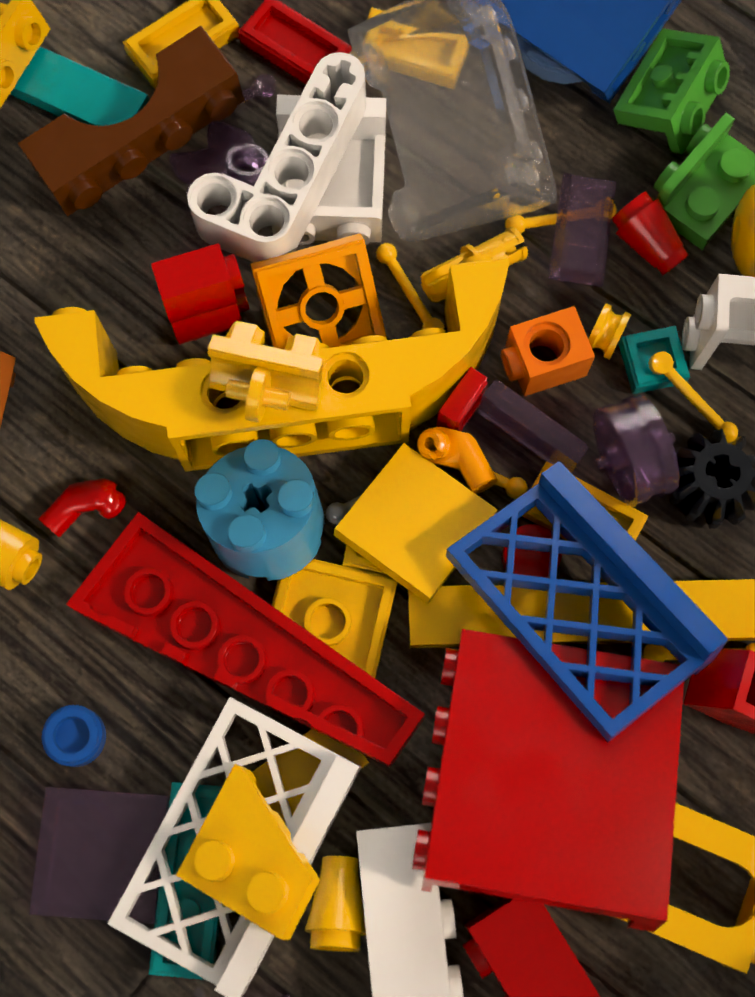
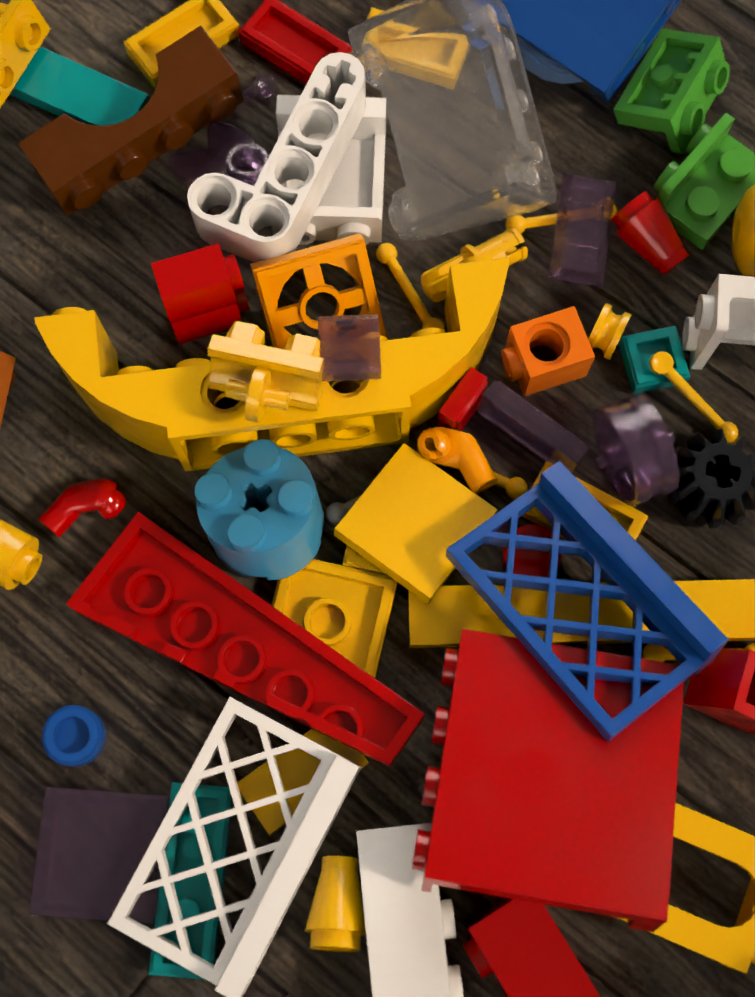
(249, 859): yellow wing -> none
(350, 347): none -> tile

